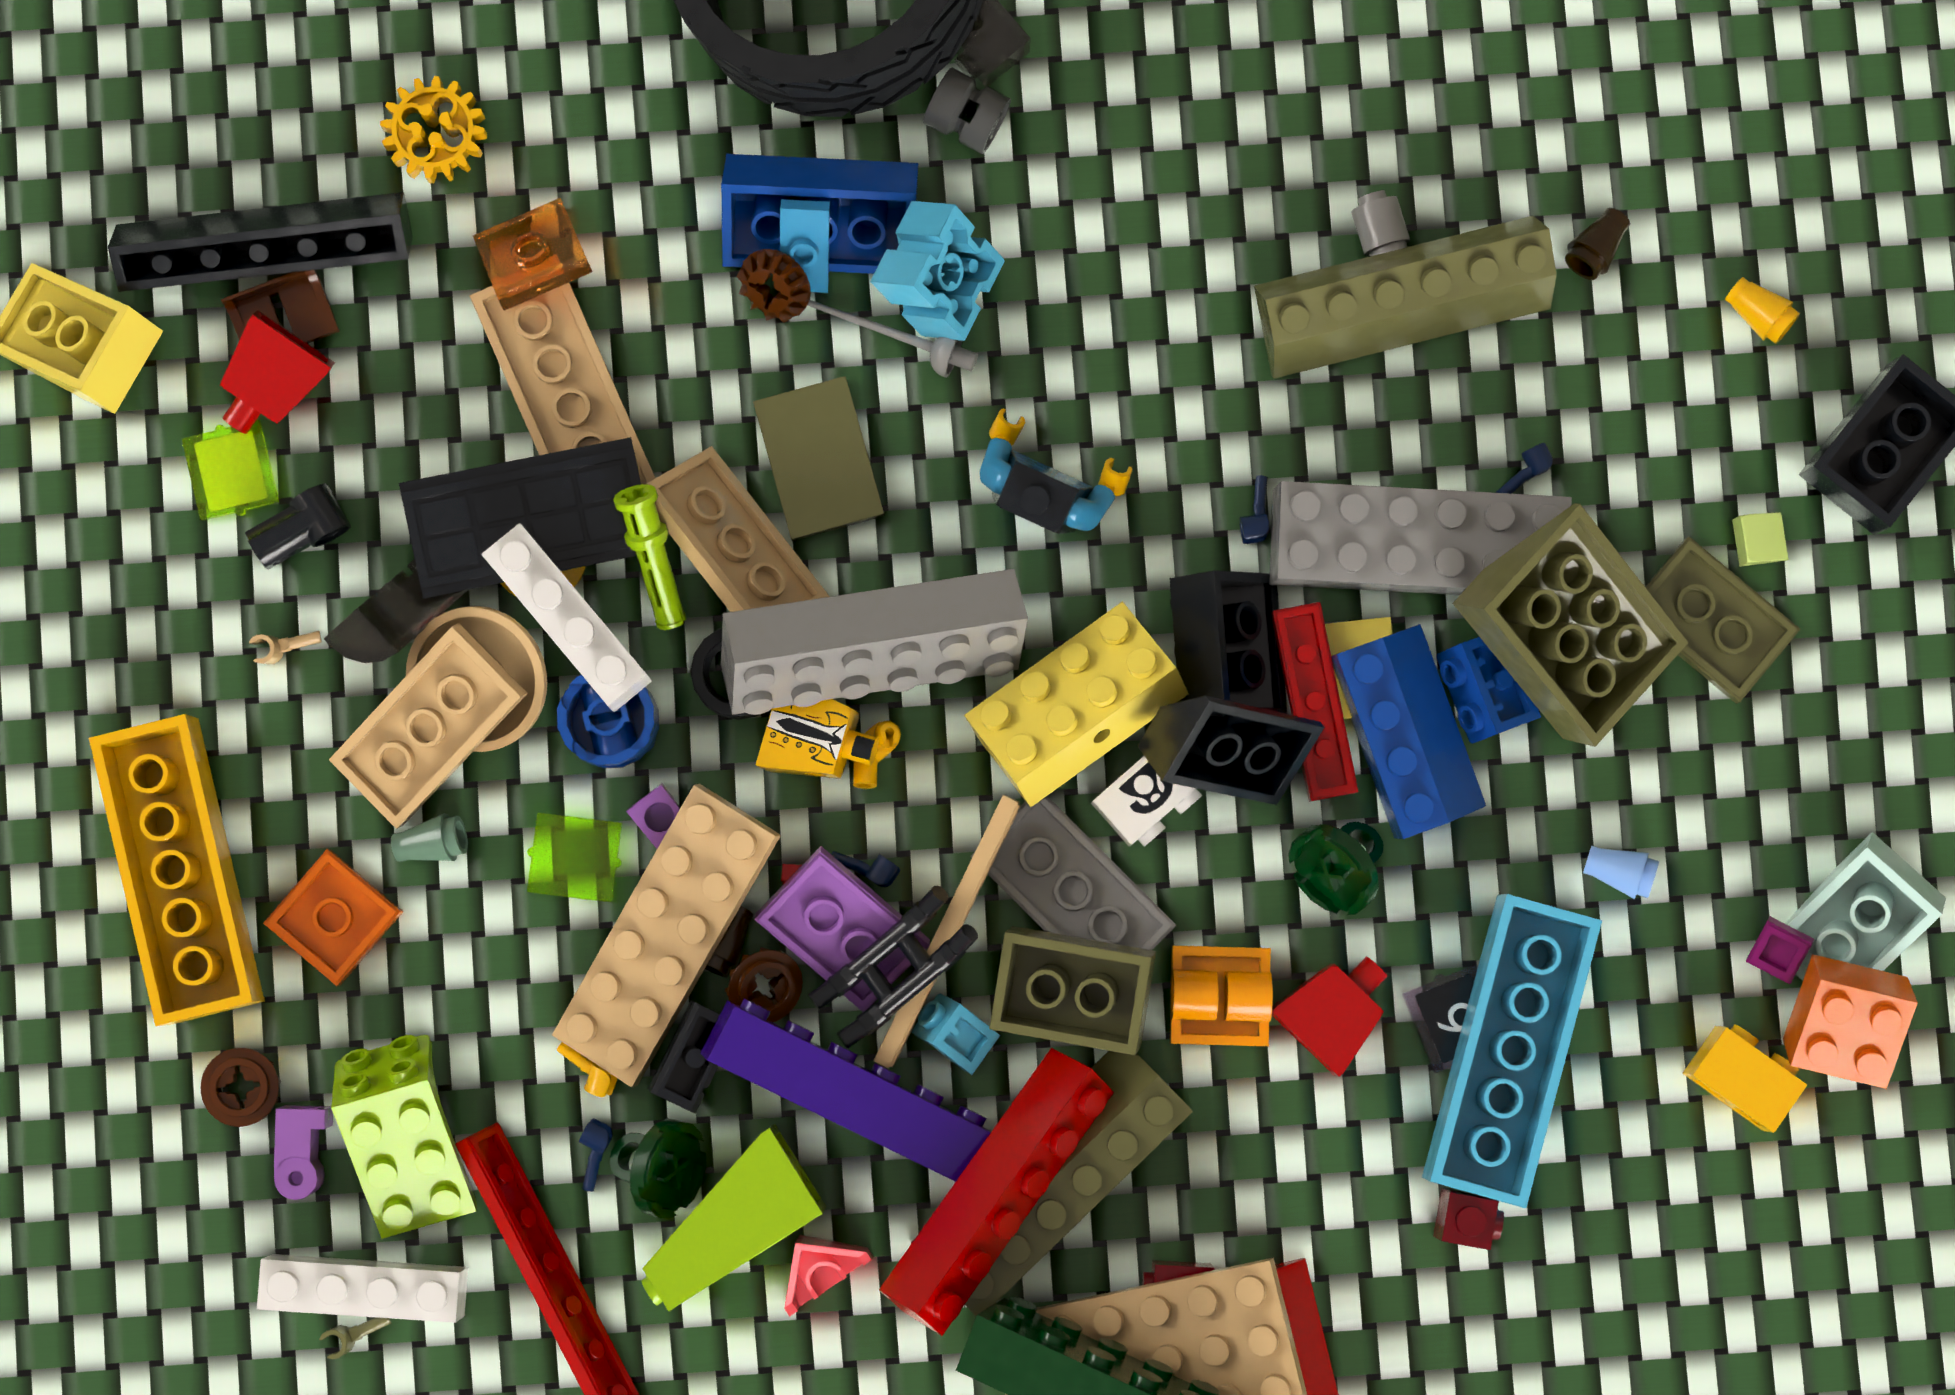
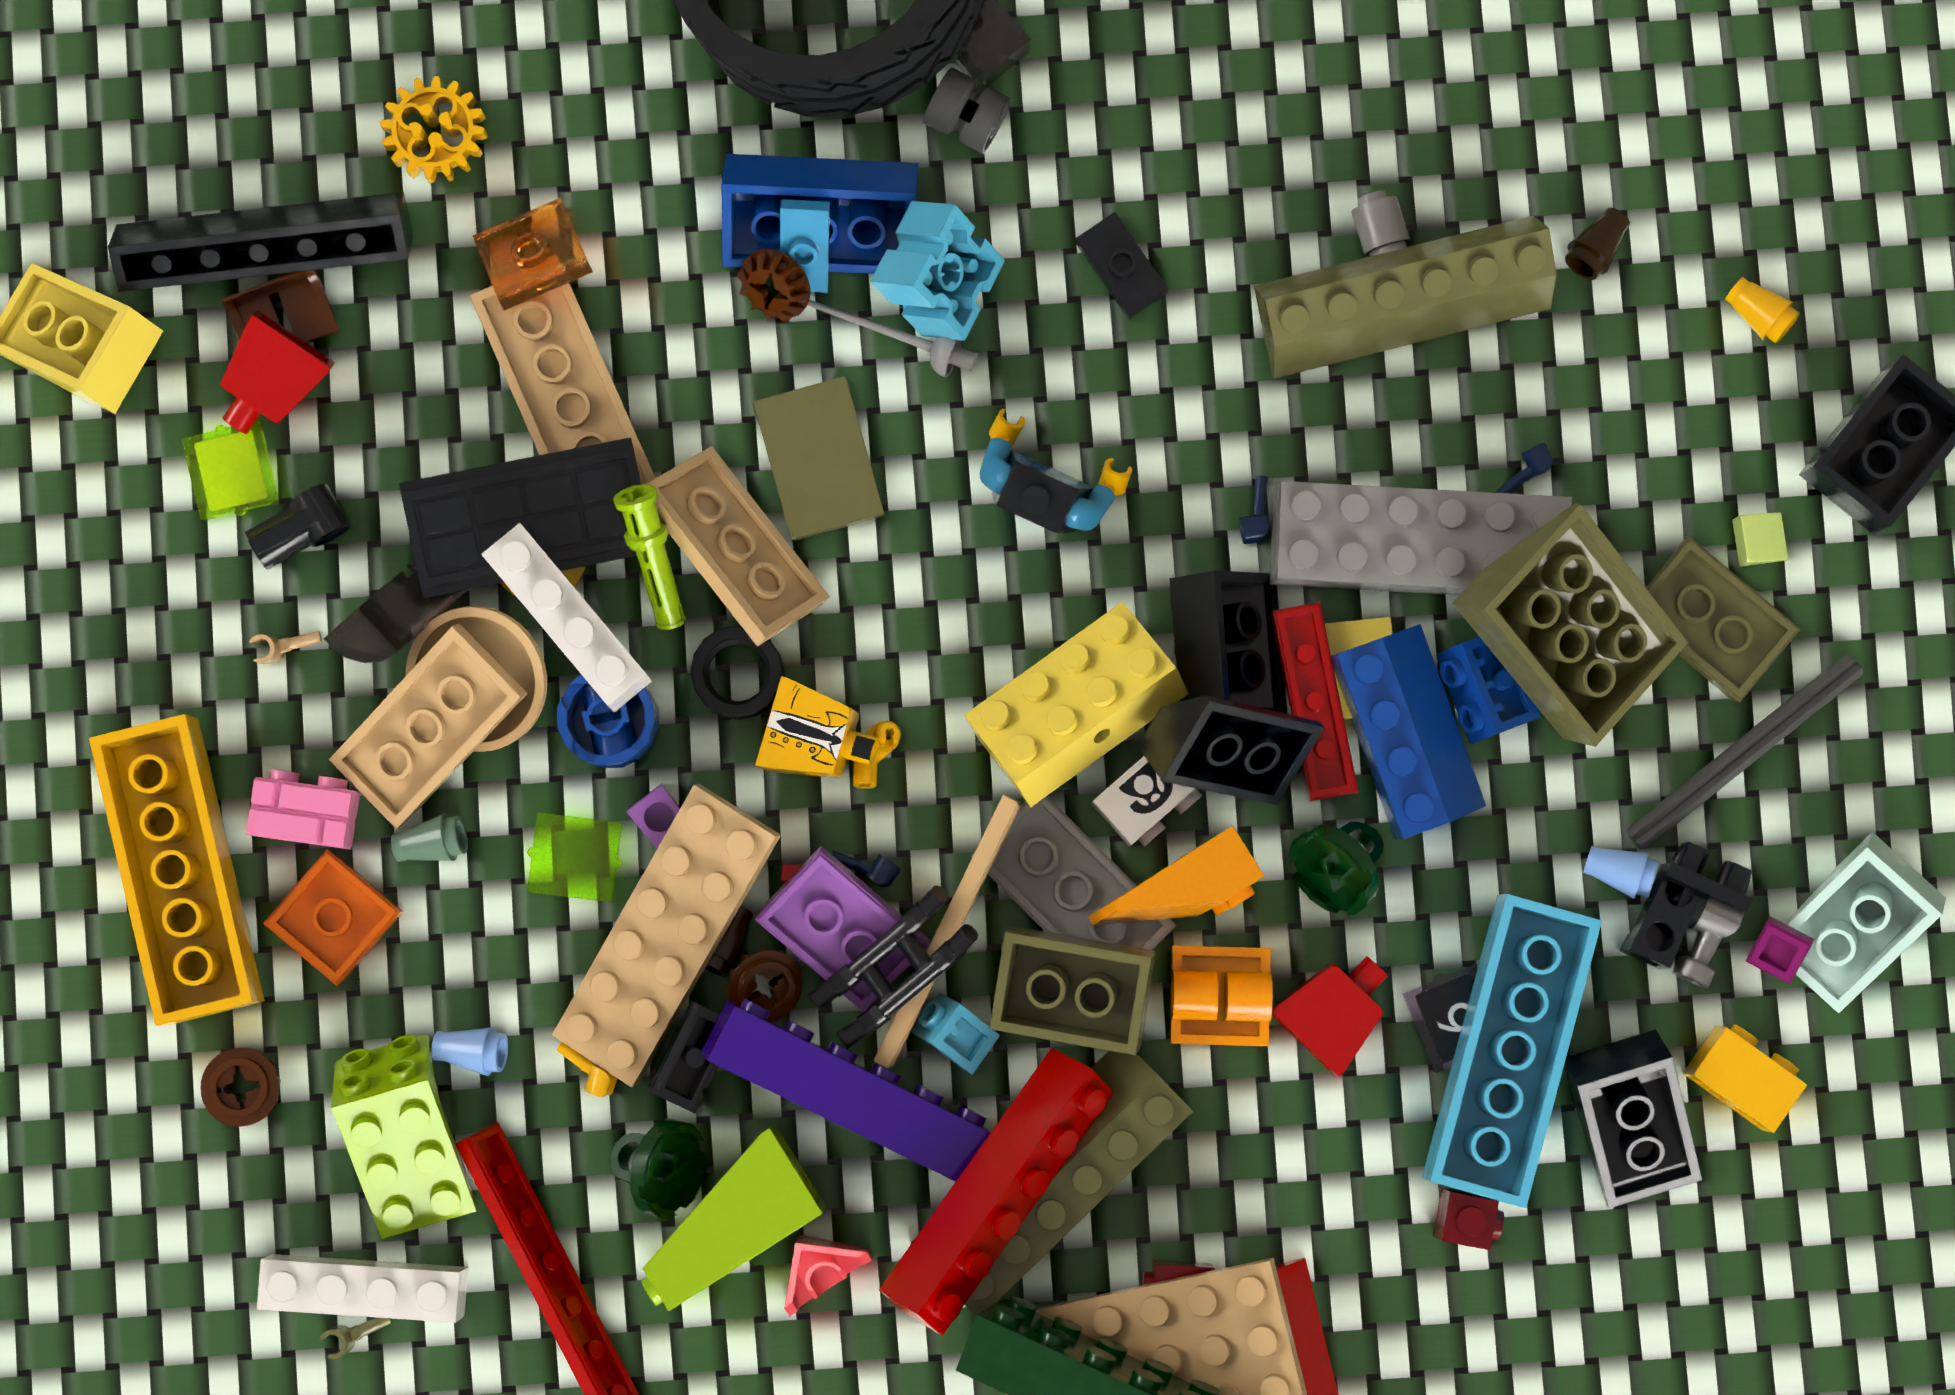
(297, 1147): medium lavender leg -> none
(303, 811): none -> bright pink brick
(473, 1049): none -> light blue cone
(597, 1137): dark blue hand -> none
(872, 641): light grey brick -> none
(1121, 265): none -> black plate
(1207, 878): none -> light orange slope
(1633, 1118): none -> black slope
(1689, 900): none -> black hips
(1744, 752): none -> dark grey axle
(1849, 1021): brick -> none

